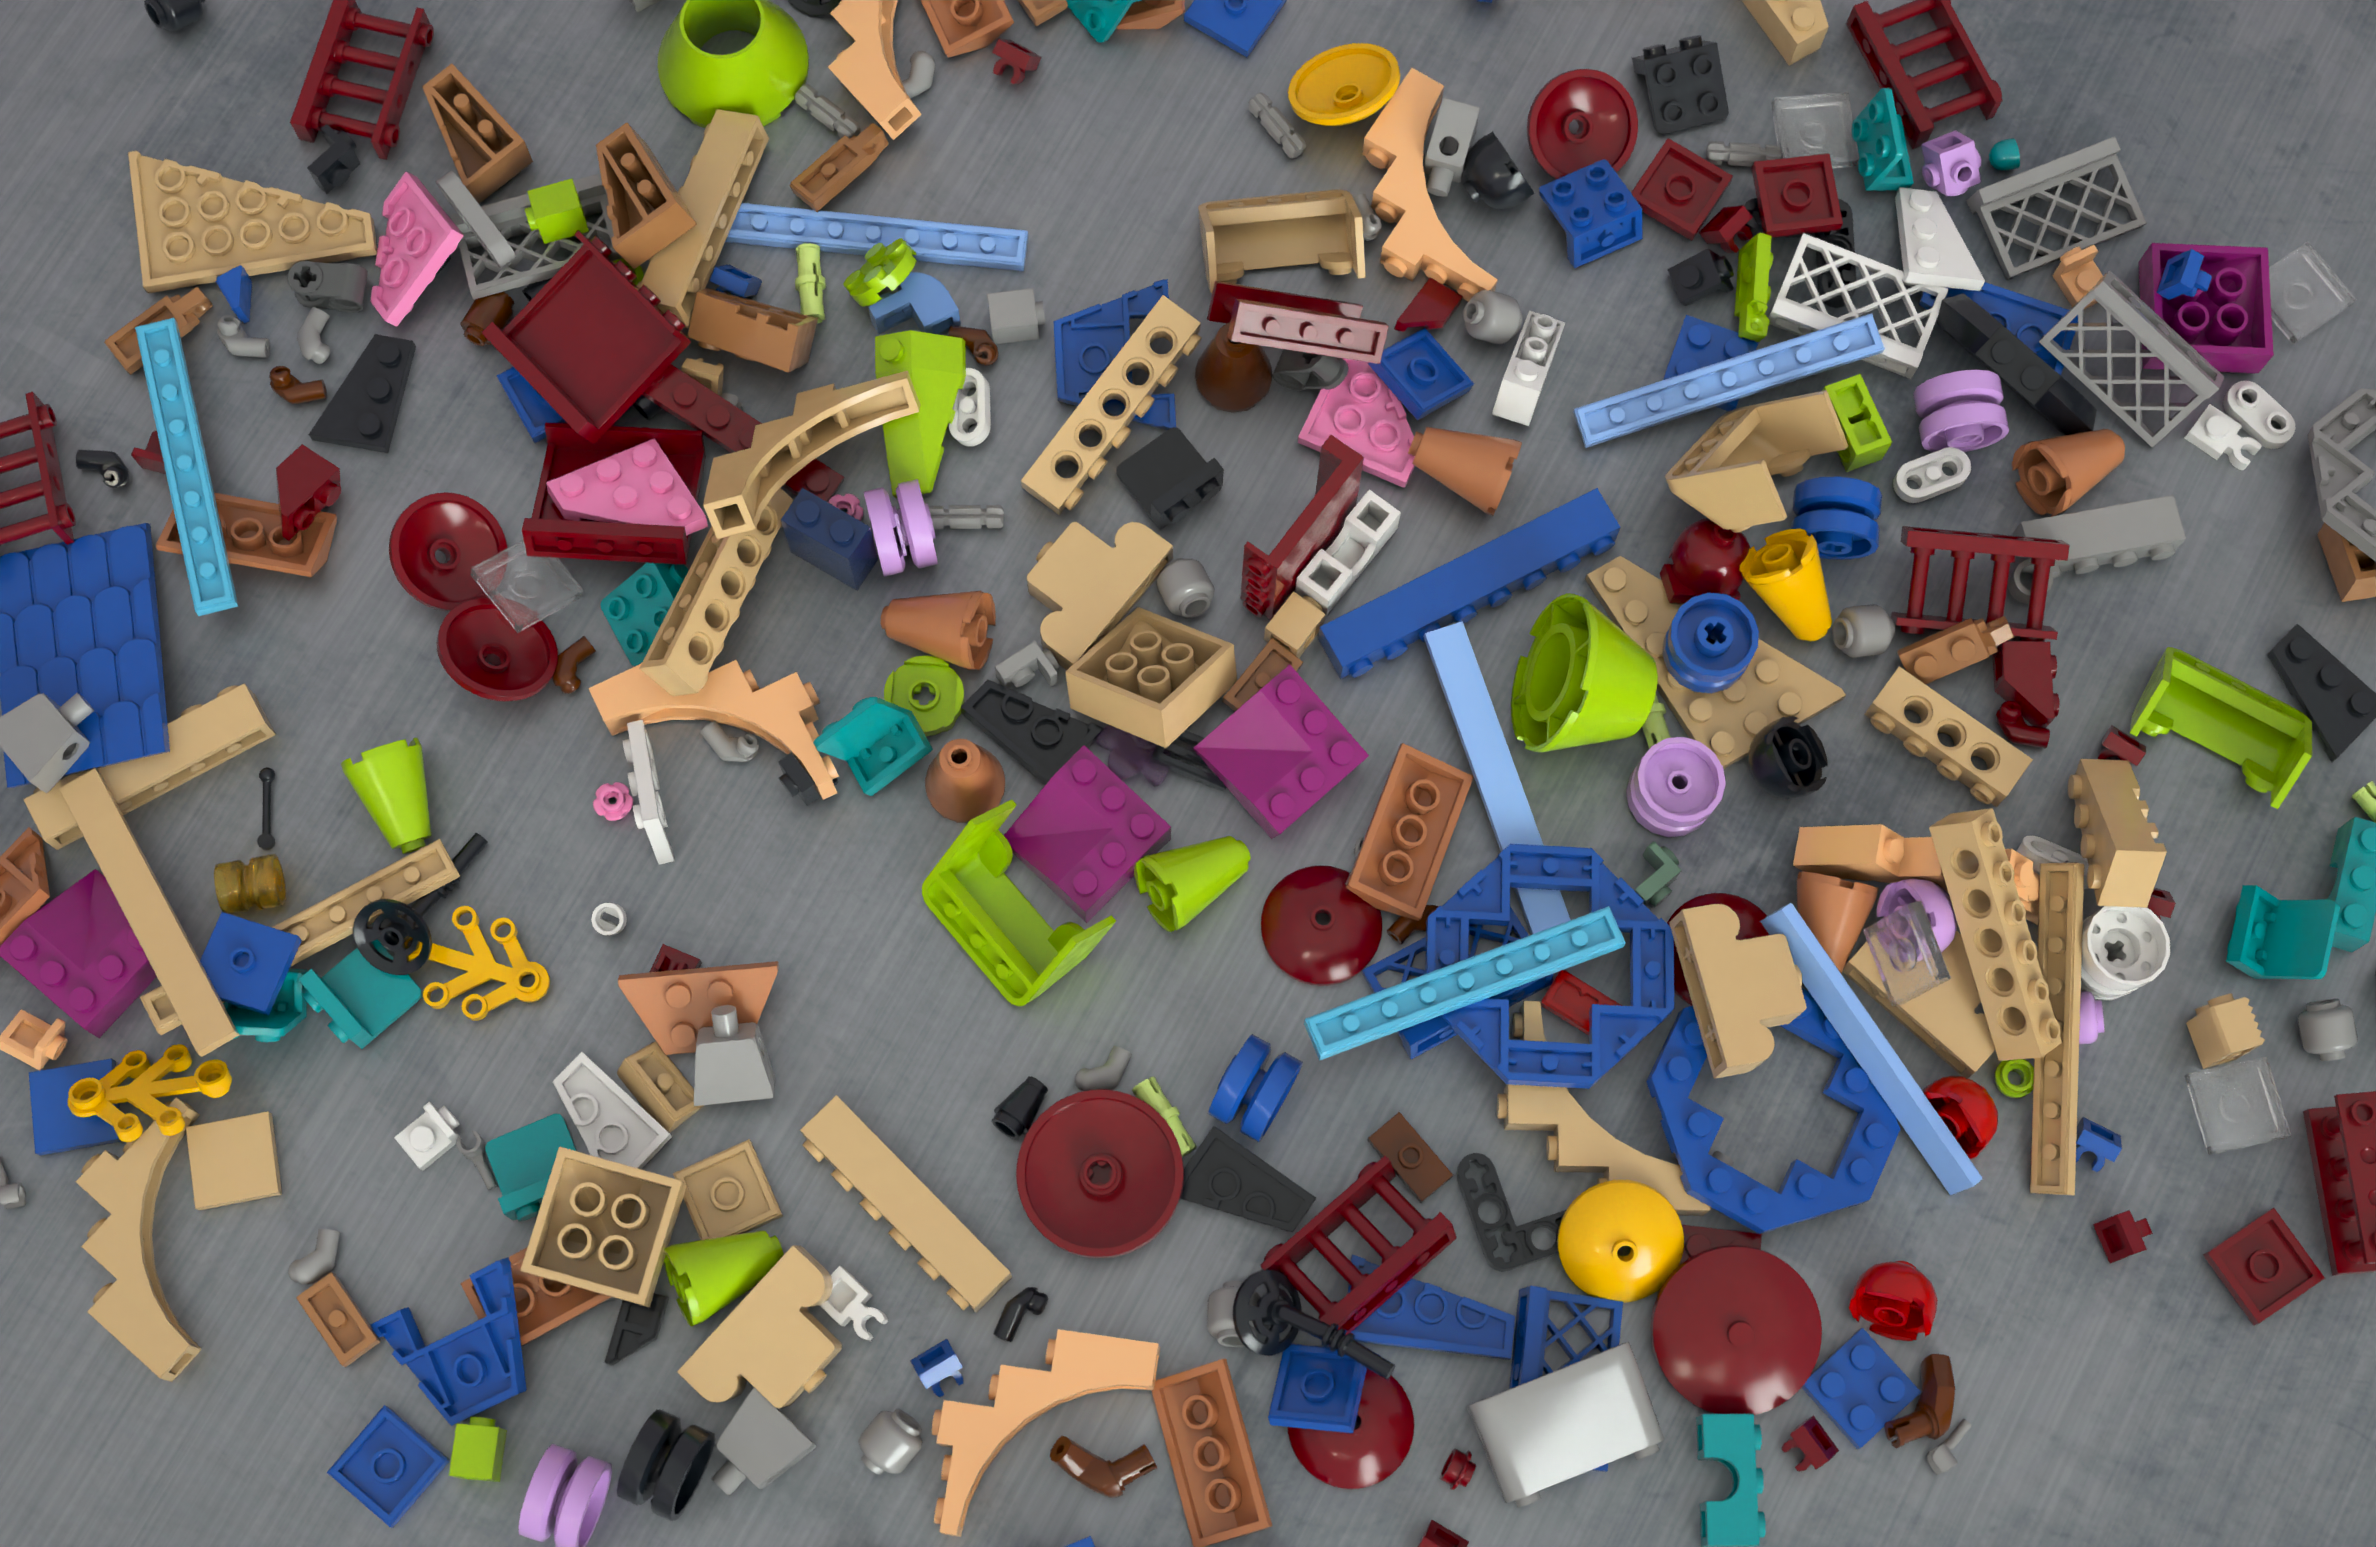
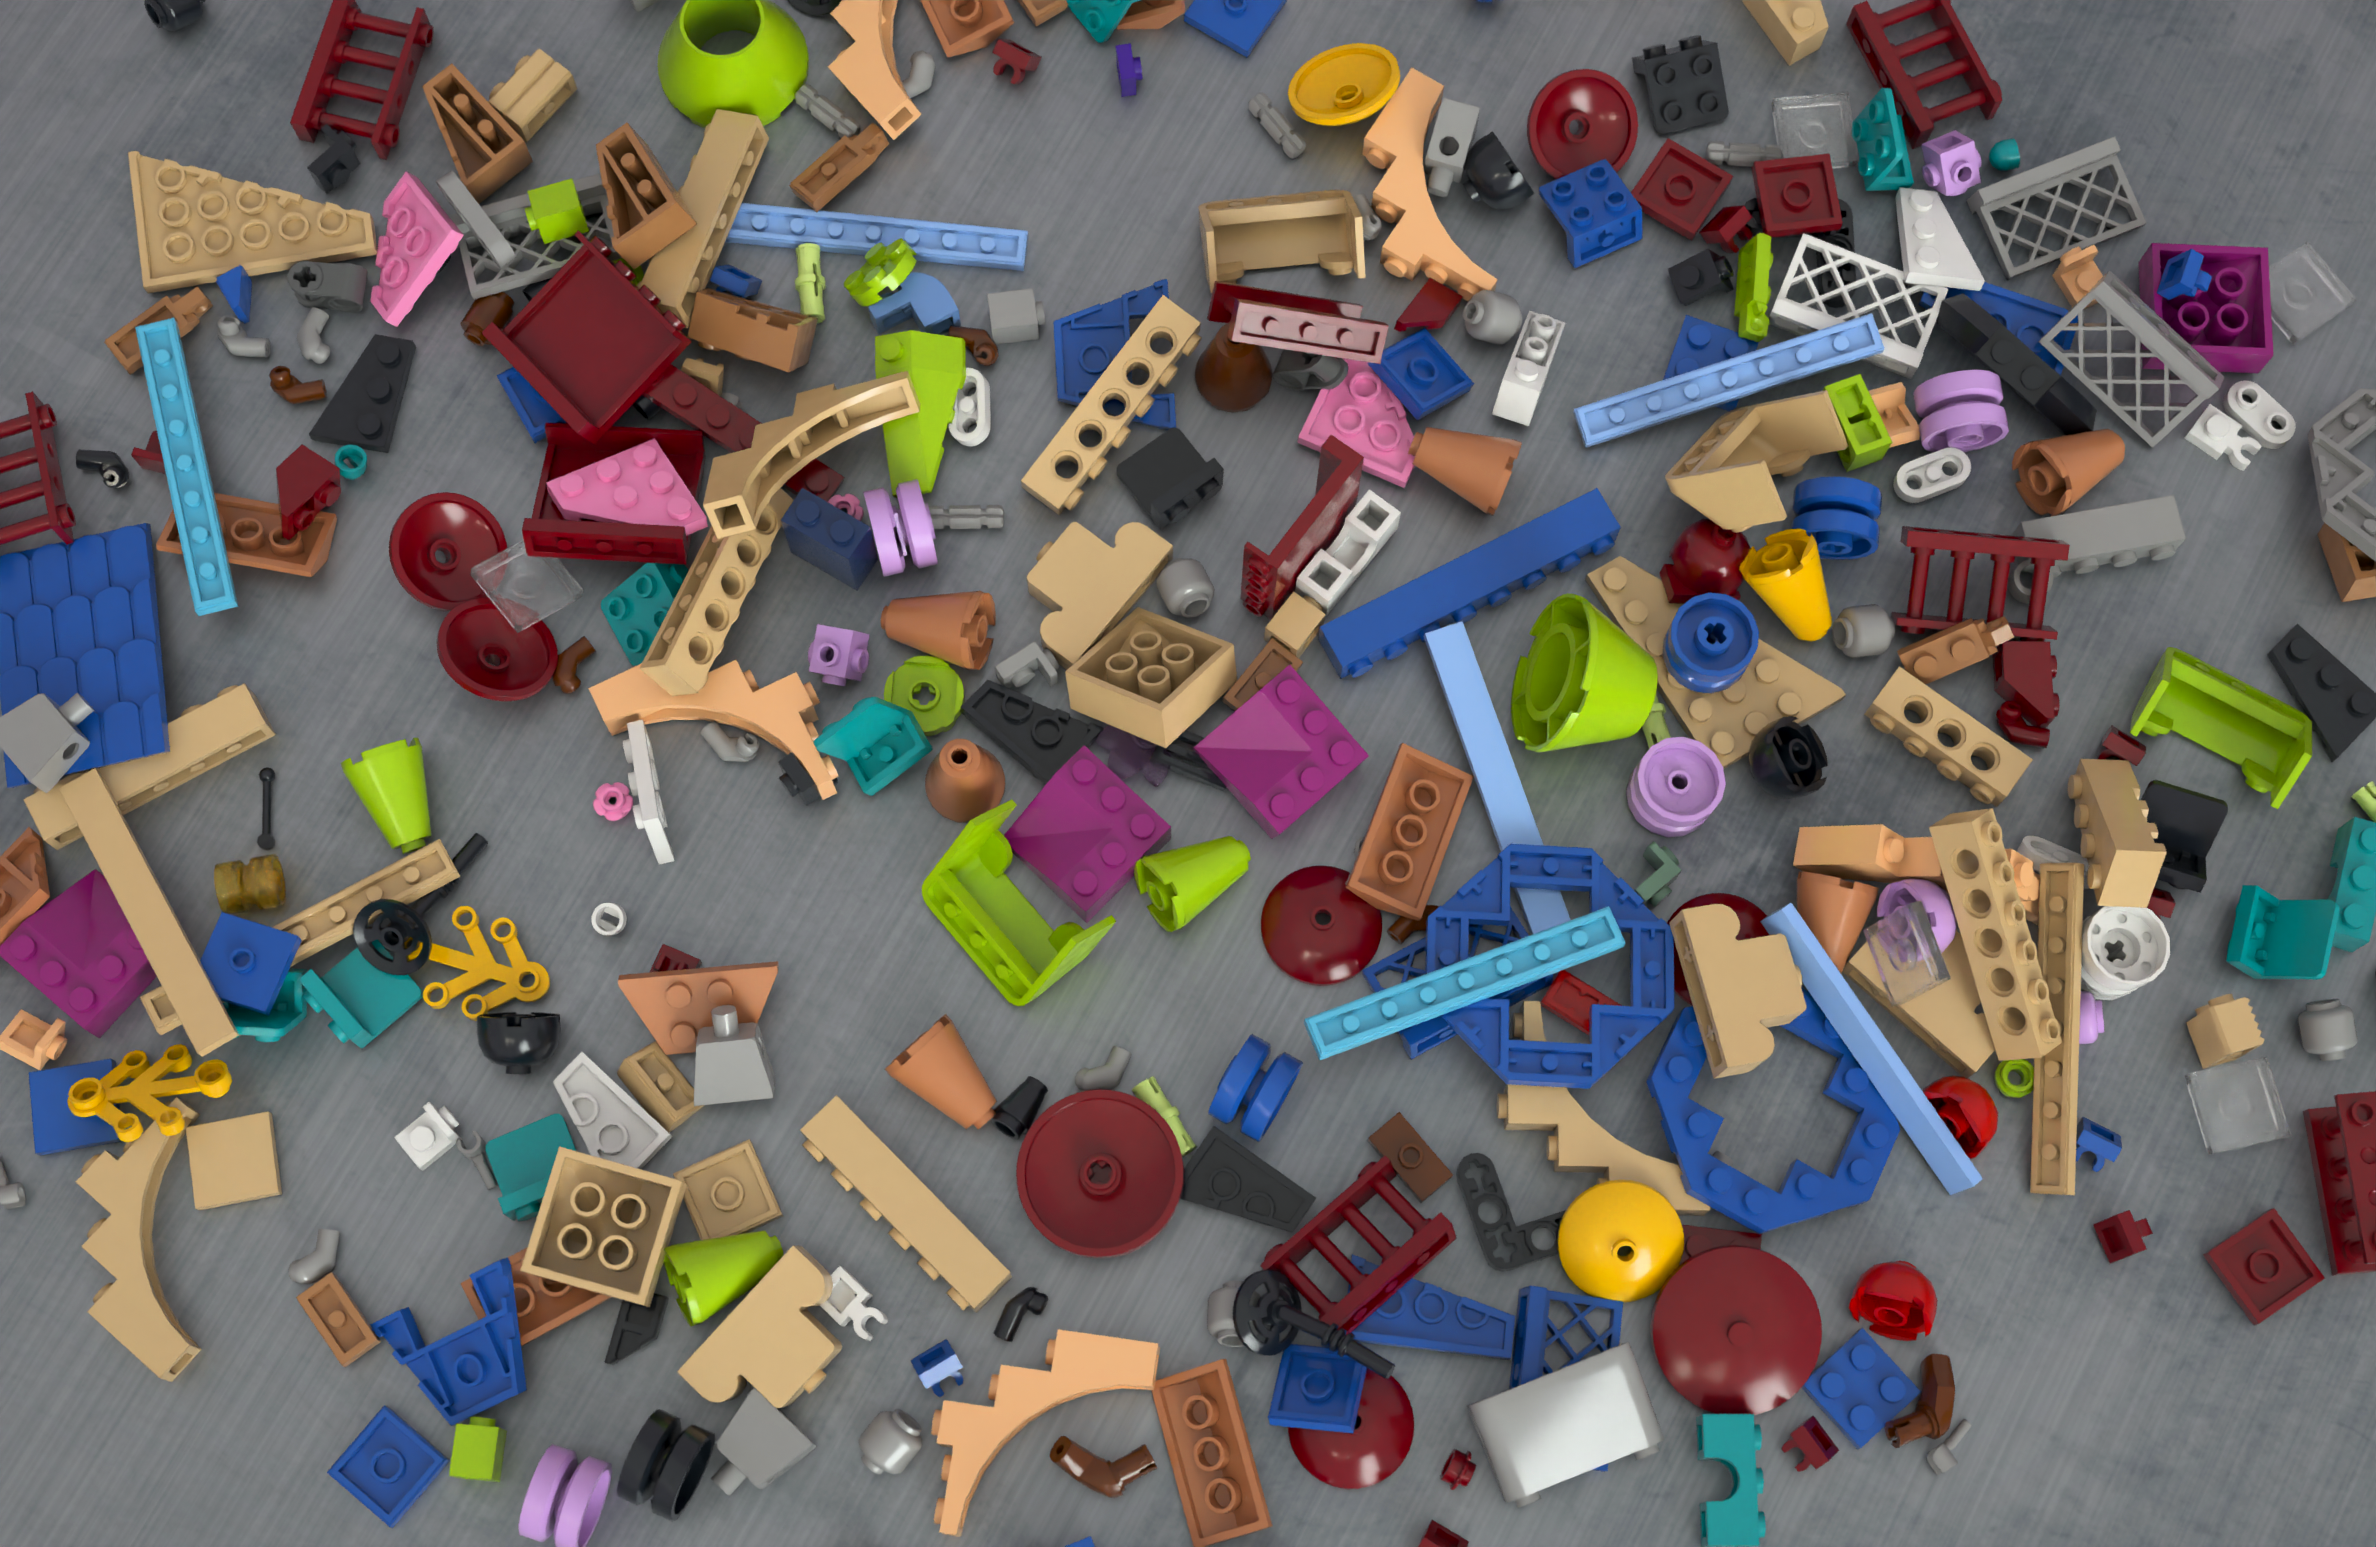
(356, 457): none -> teal hinge
(518, 1039): none -> black cylinder
(532, 93): none -> tan brick
(838, 654): none -> lavender brick
(945, 1075): none -> nougat cone
(1128, 69): none -> dark purple plate
(1895, 414): none -> light nougat bracket
(2186, 828): none -> black bracket

